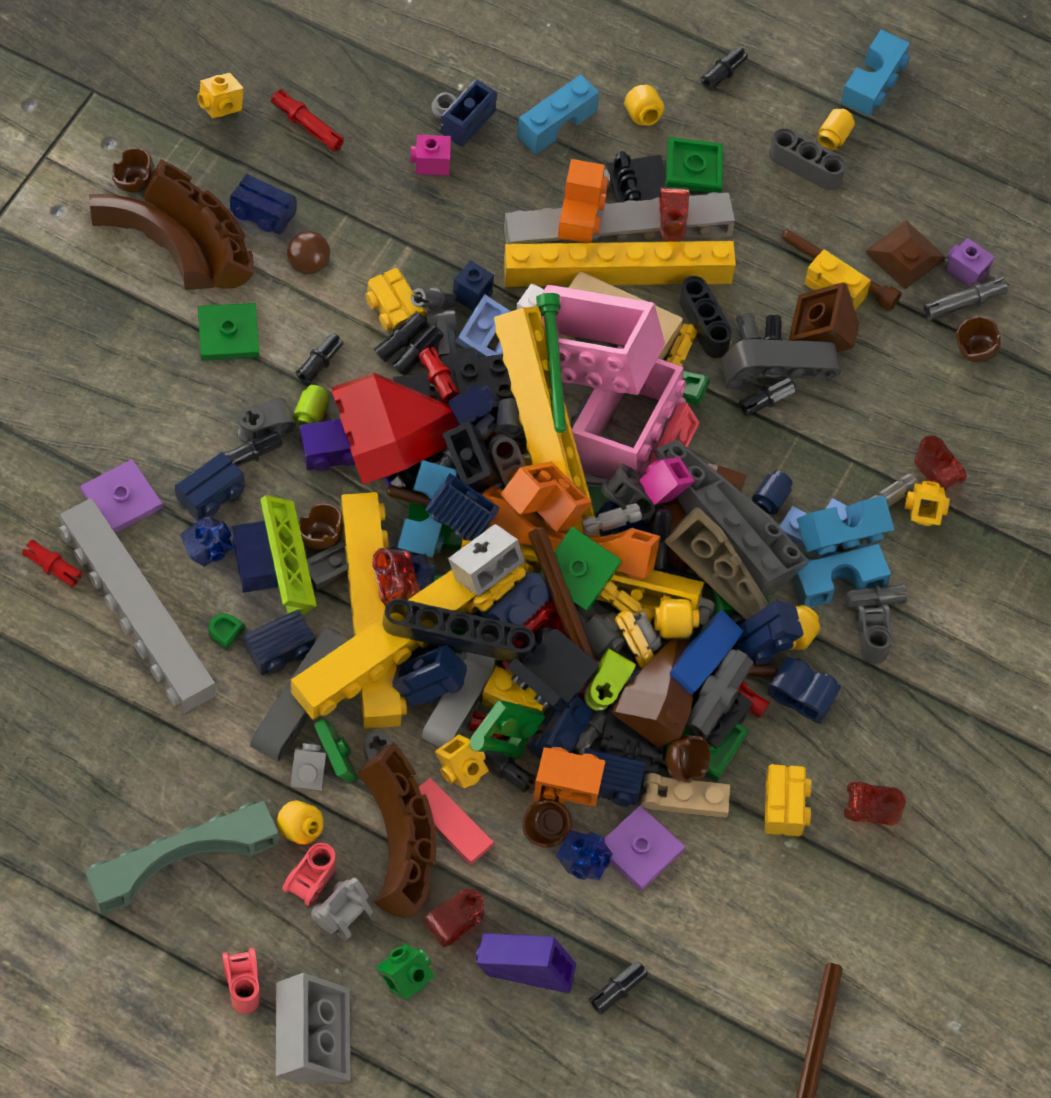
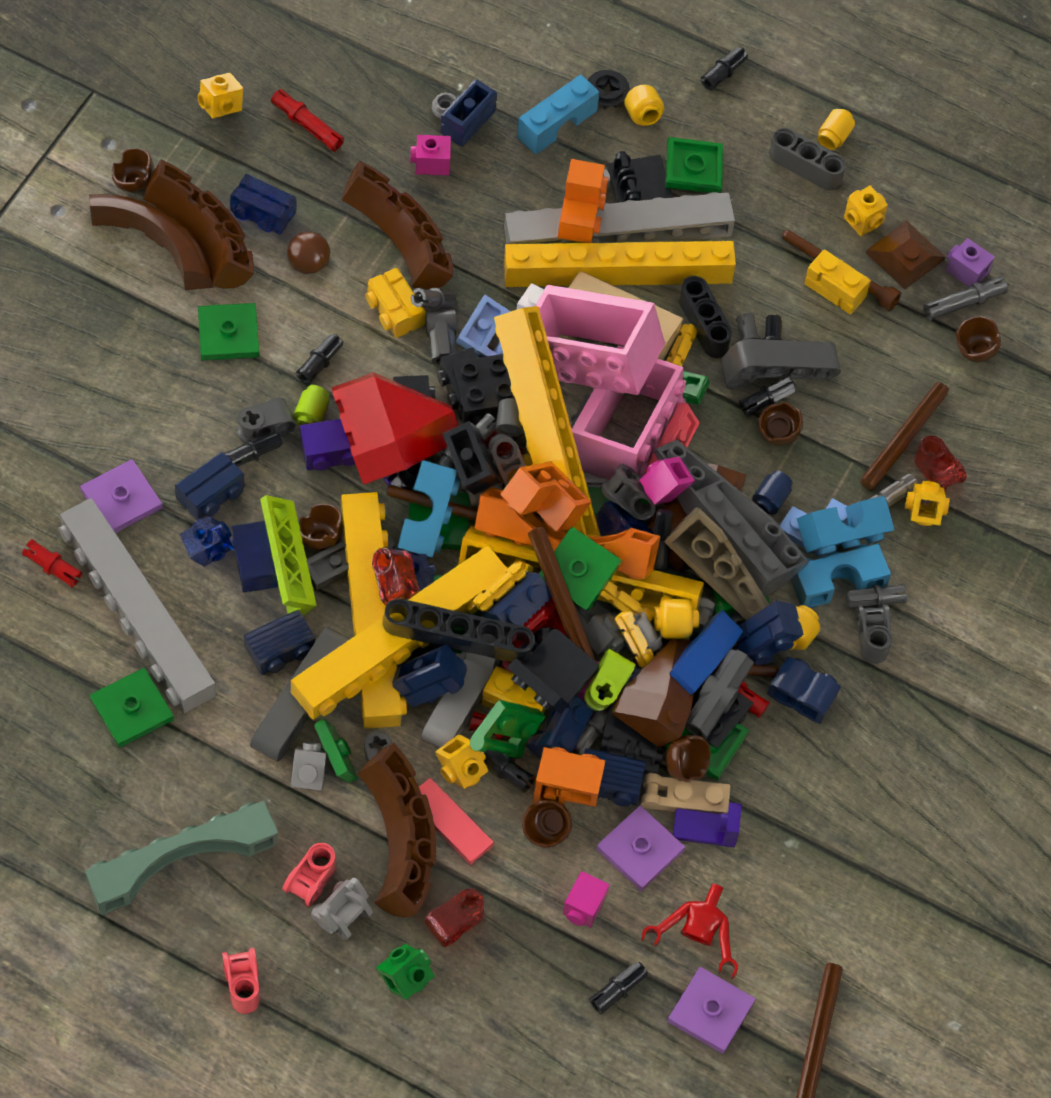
(131, 707): none -> green plate
(225, 629): green tile -> none
(300, 822): yellow head -> none
(312, 1030): light grey slope -> none
(401, 336): black pin -> none
(404, 223): none -> reddish brown brick
(411, 356): black axle -> none
(438, 374): red pin -> none
(461, 508): dark blue brick -> none
(472, 285): dark blue brick -> none
(474, 402): clear blue brick -> none
(486, 559): light grey brick -> none
(527, 960): dark purple slope -> none
(549, 305): green piece -> none
(584, 855): clear blue brick -> none
(585, 900): none -> dark pink brick
(612, 519): light grey axle -> none
(618, 85): none -> black gear
(673, 212): clear red piece -> none
(701, 925): none -> red piece
(708, 827): none -> dark purple bracket
(711, 1010): none -> medium lavender plate
(780, 424): none -> reddish brown hair
(786, 800): yellow brick -> none
(826, 317): reddish brown slope -> none
(865, 210): none -> yellow brick
(867, 89): dark azure arch -> none
(871, 803): clear red piece -> none
(904, 436): none -> reddish brown axle

